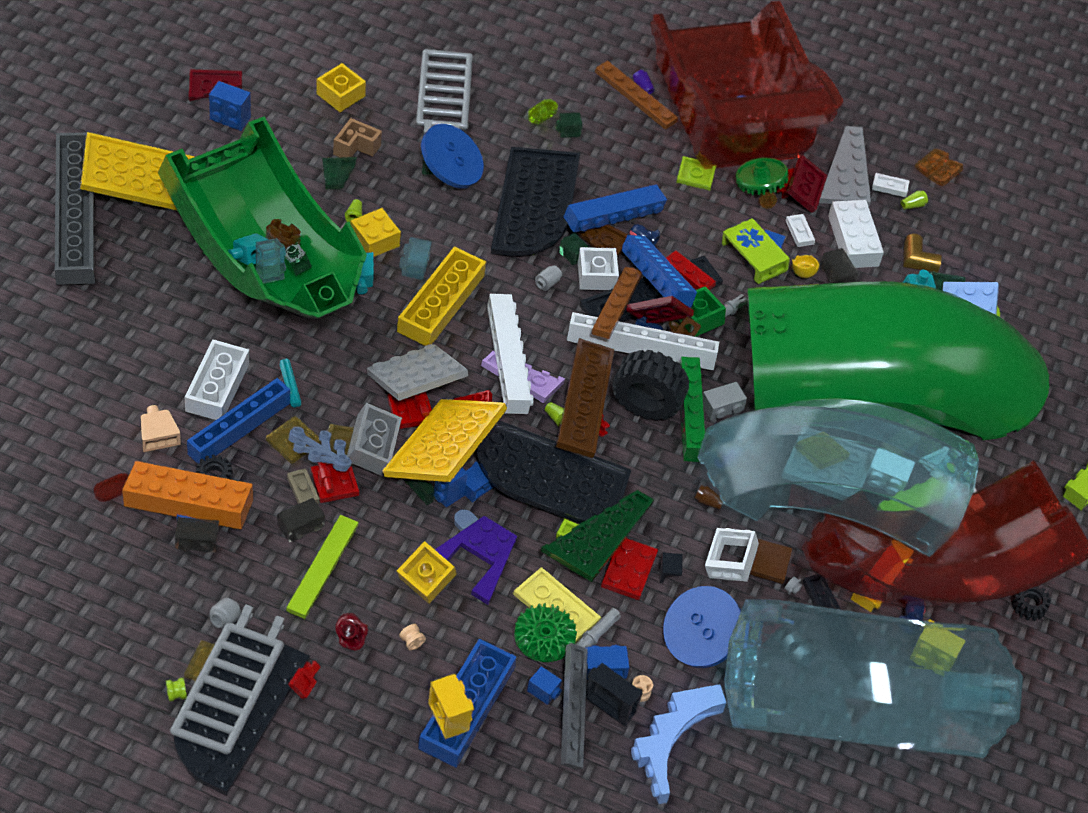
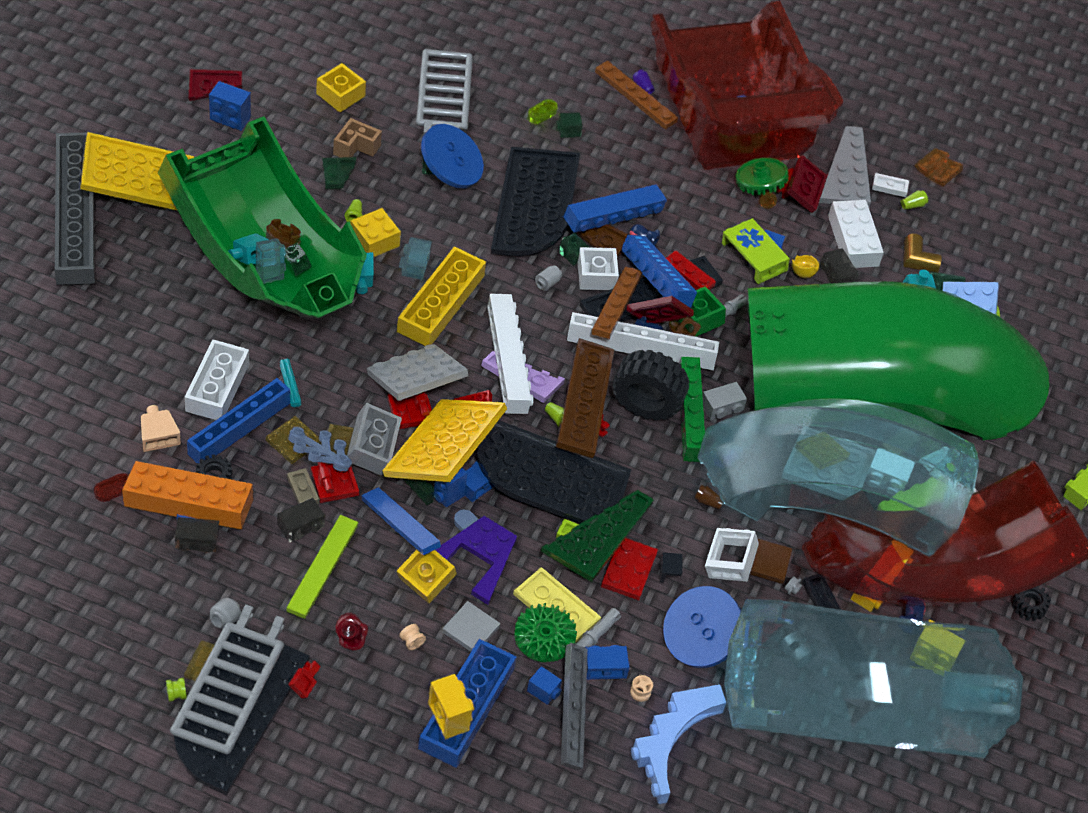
(401, 521): none -> tile
(470, 625): none -> light grey tile
(613, 694): black window -> none
(694, 174): lime tile -> none
(800, 230): white plate -> none

